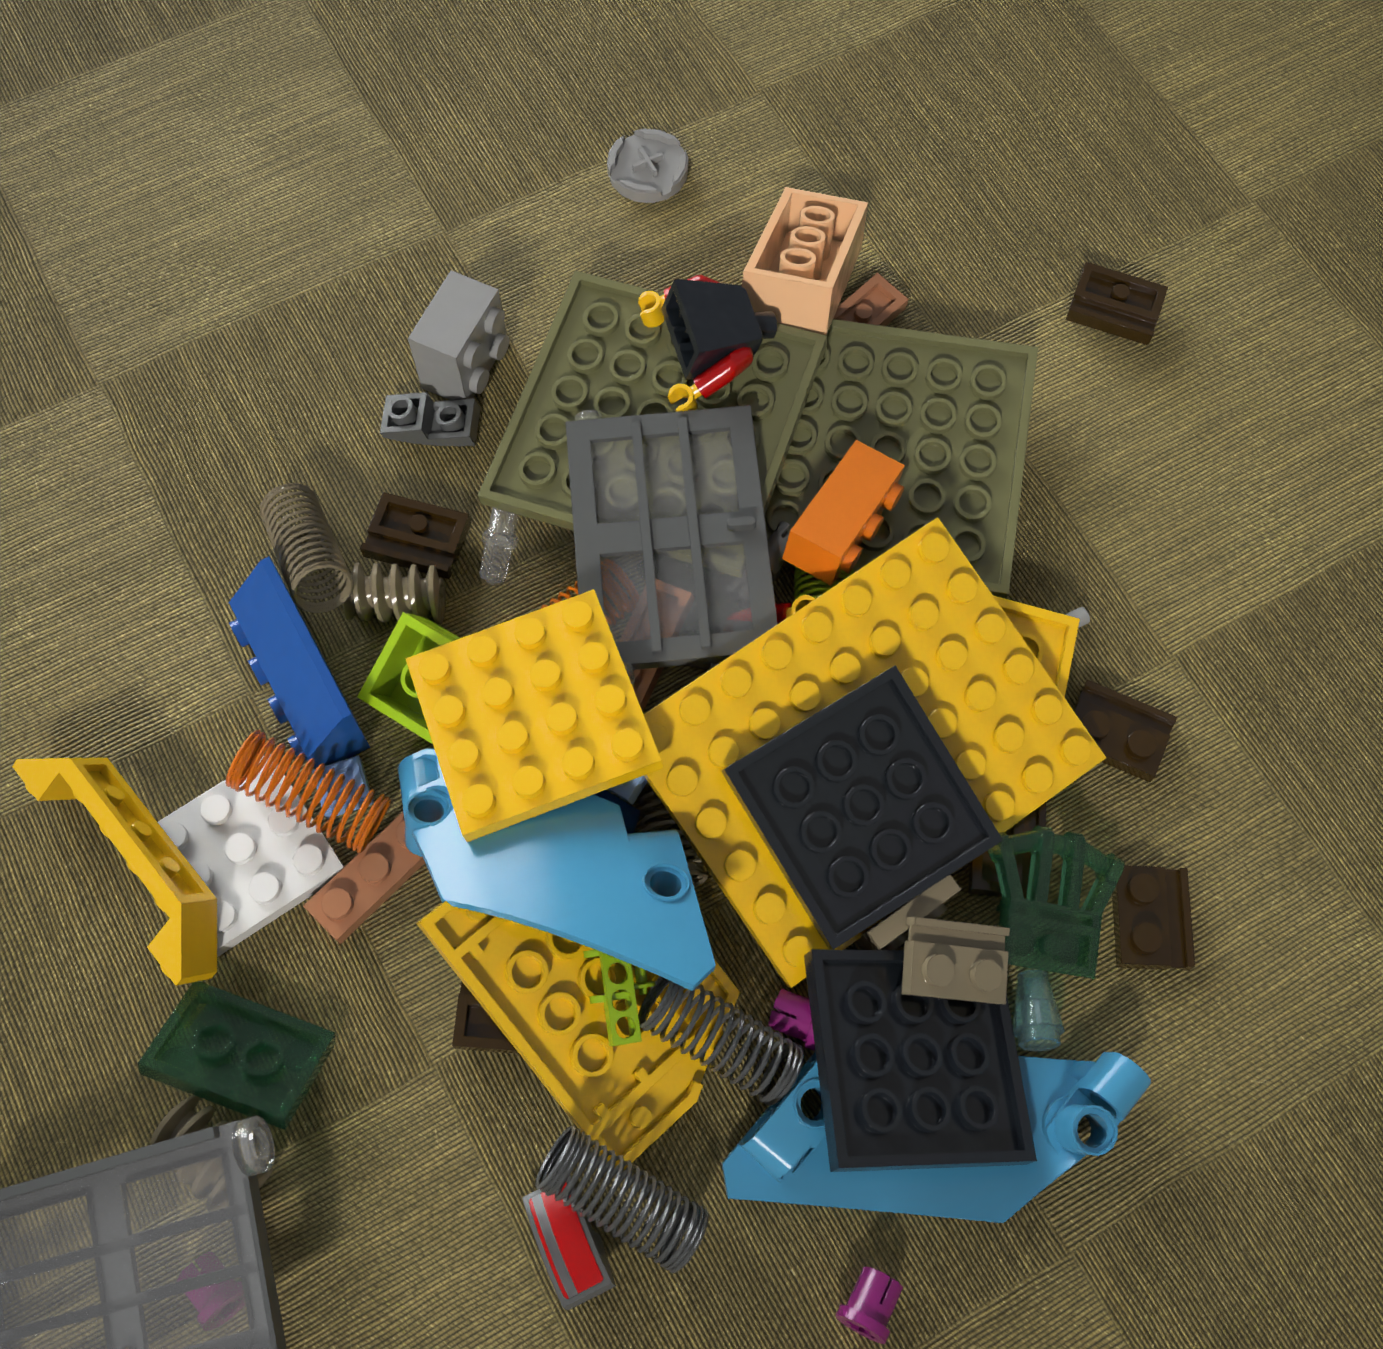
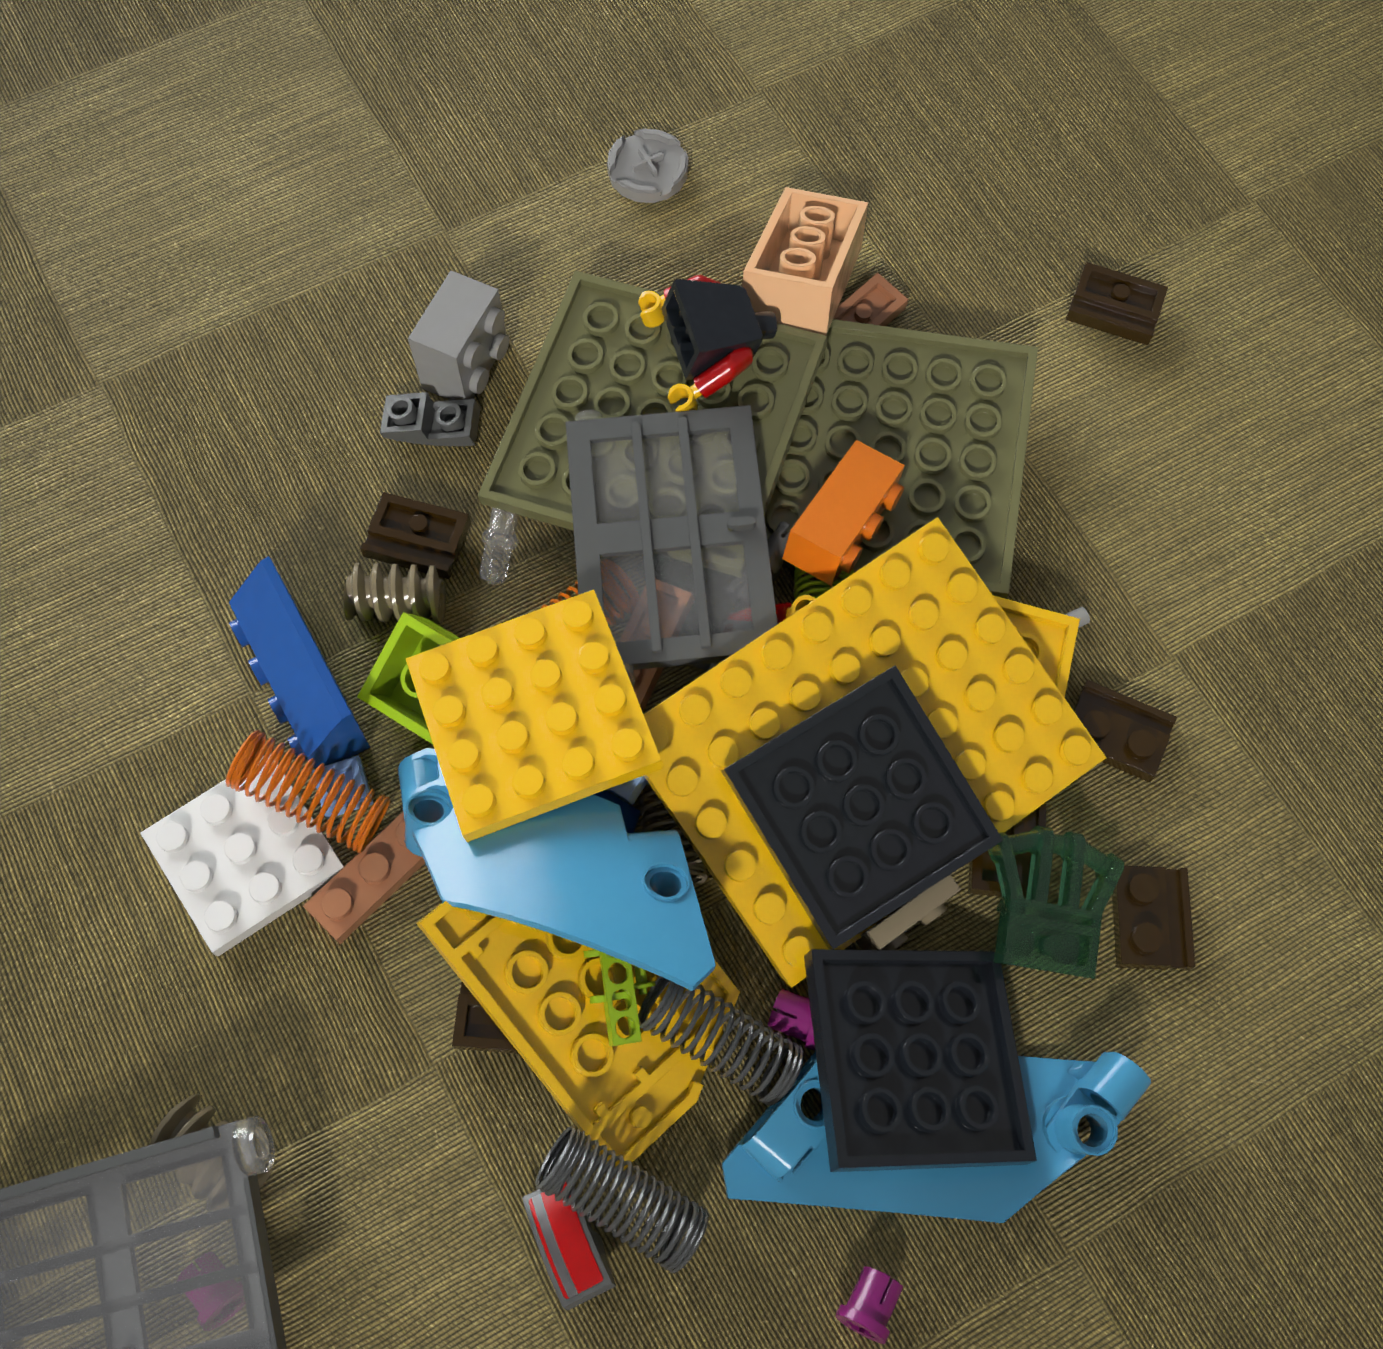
(189, 938): yellow slope -> none
(238, 1054): clear green plate -> none
(293, 579): dark tan piece -> none
(955, 961): dark tan plate -> none
(1036, 1013): clear light blue cone -> none

